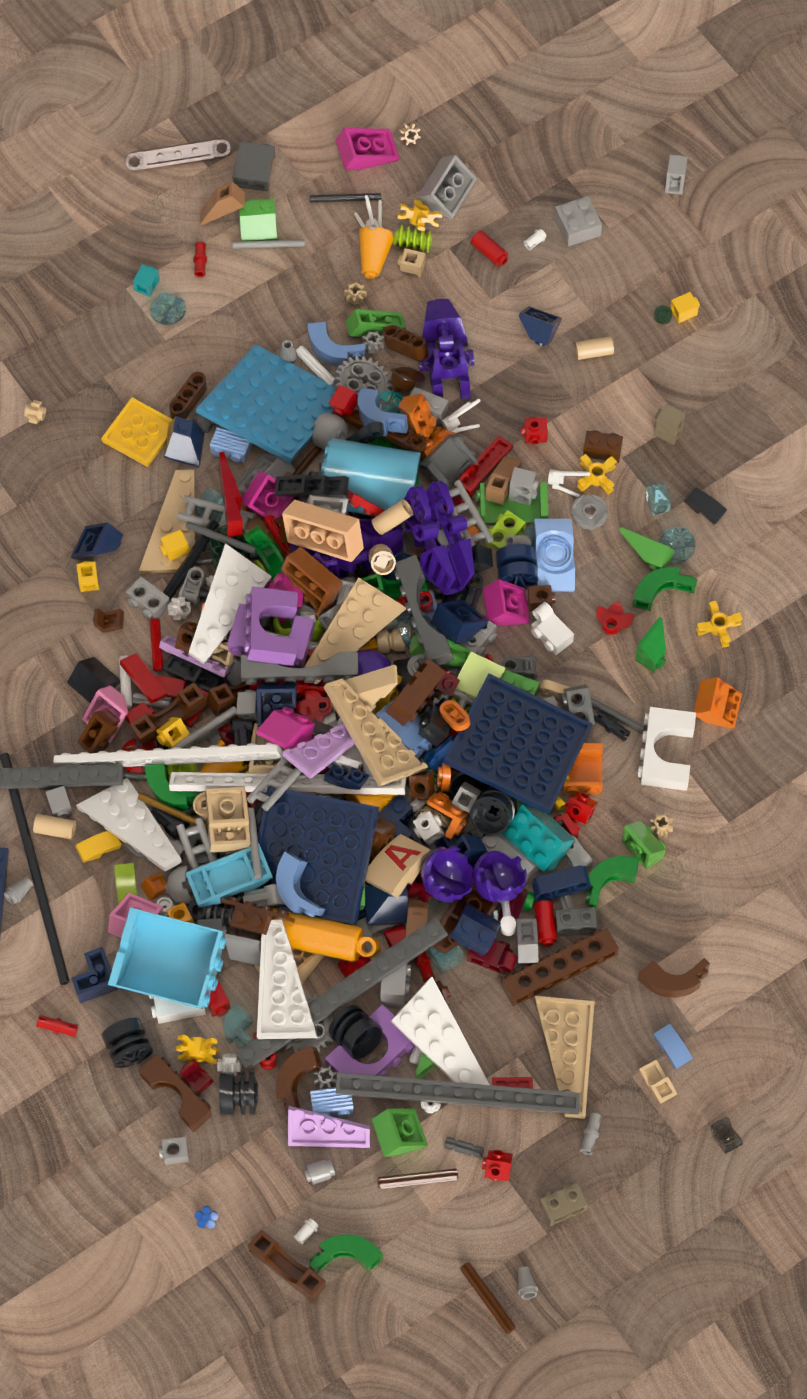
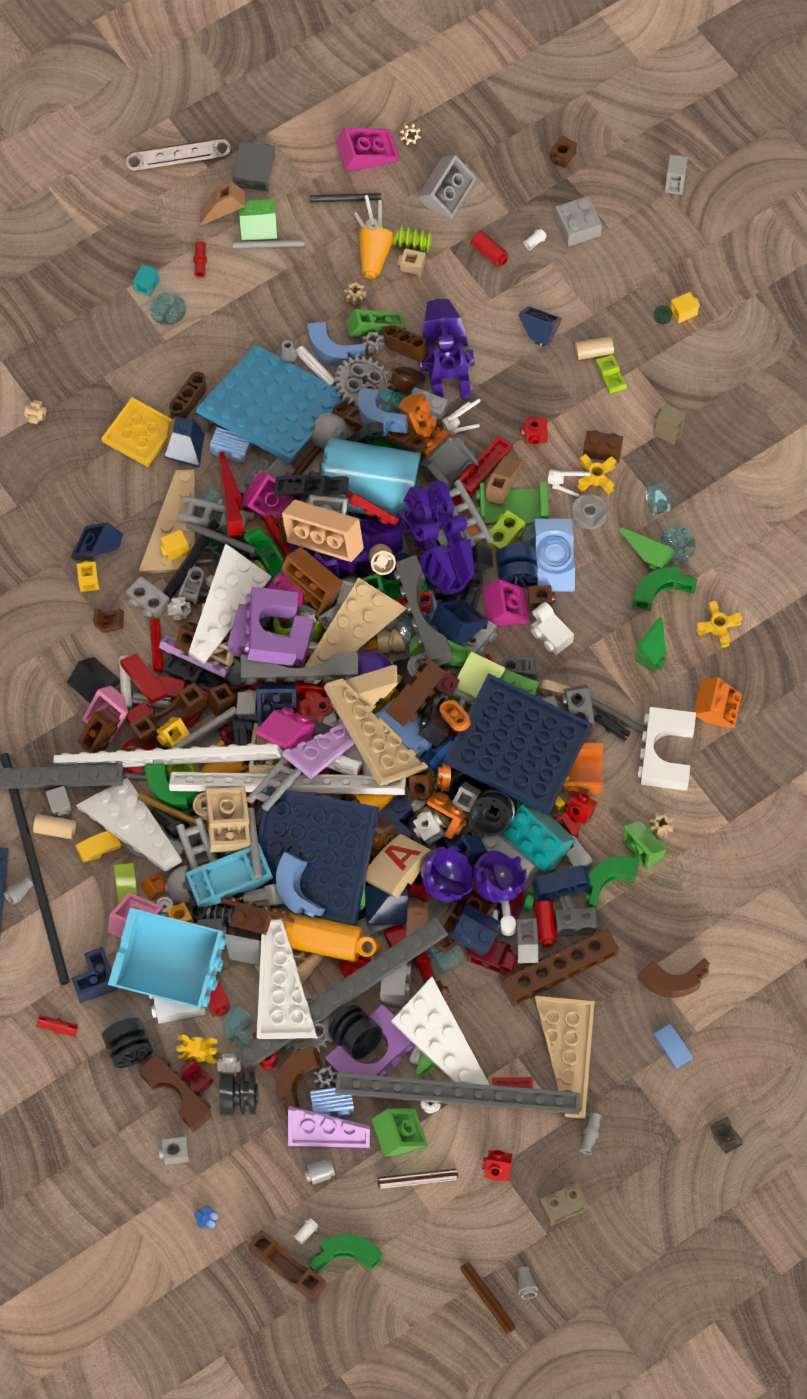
(343, 401): red brick -> none
(343, 778): dark blue slope -> none
(392, 517): tan pin -> none
(419, 215): yellow pin -> none
(464, 1147): dark grey axle -> none
(517, 539): light grey cone -> none
(523, 486): light grey brick -> none
(566, 146): none -> reddish brown brick
(611, 374): none -> lime slope
(614, 616): red plate -> none
(657, 1081): tan slope -> none
(706, 505): black slope -> none

